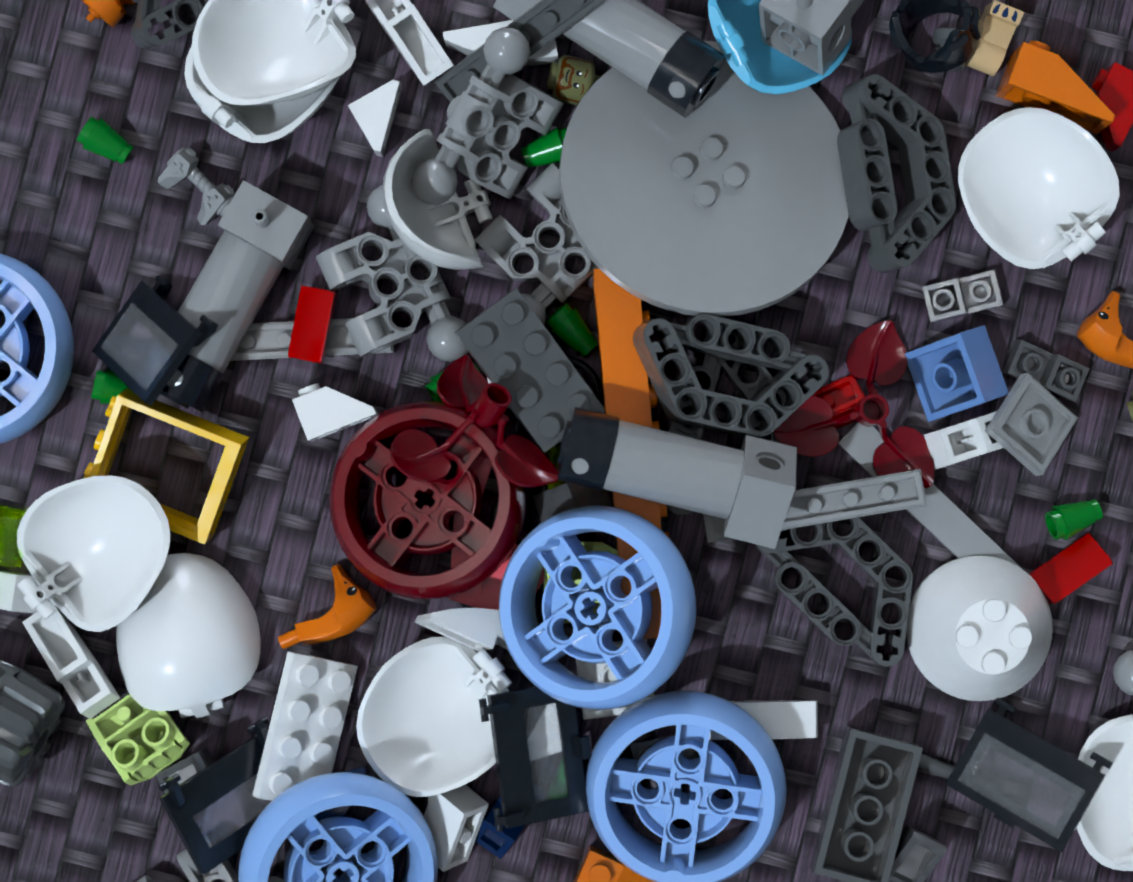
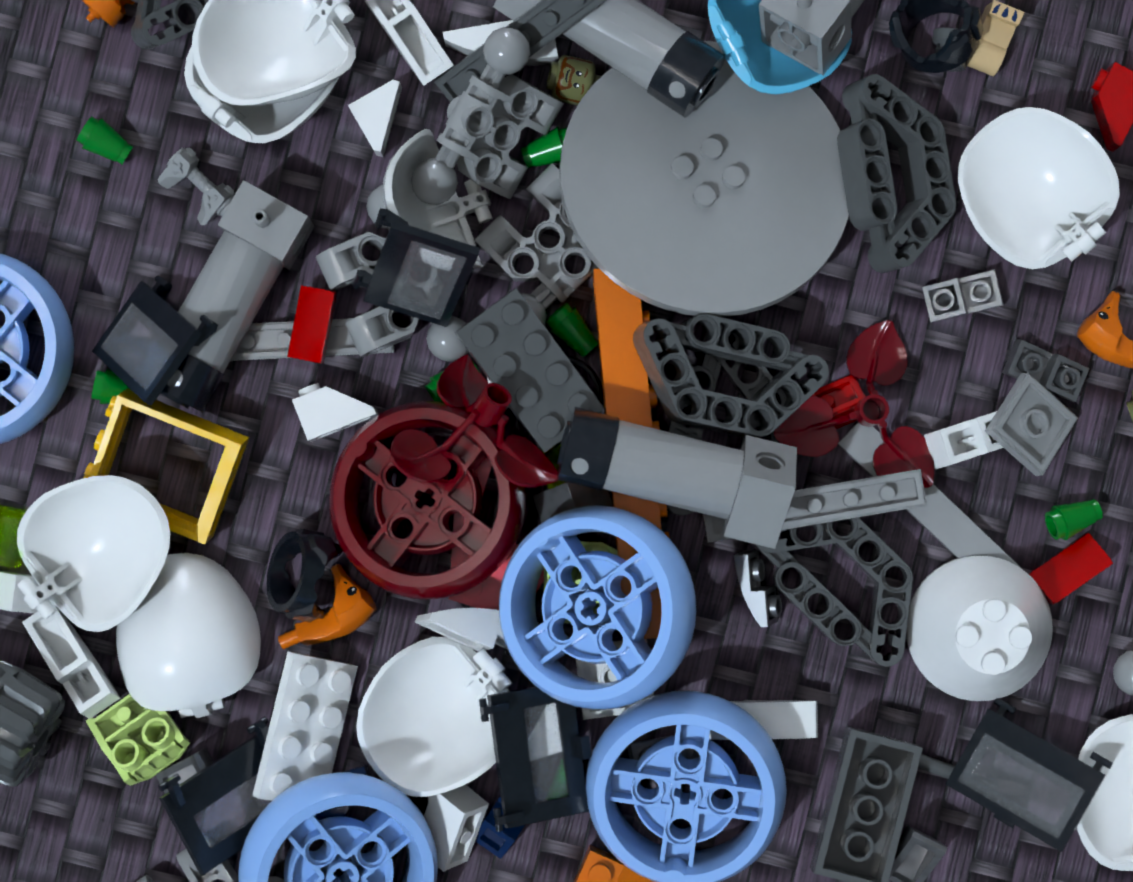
(316, 554): none -> black piece
(417, 271): none -> piece
(760, 599): none -> flat silver slope
(956, 373): medium blue slope -> none
(1046, 81): orange slope -> none

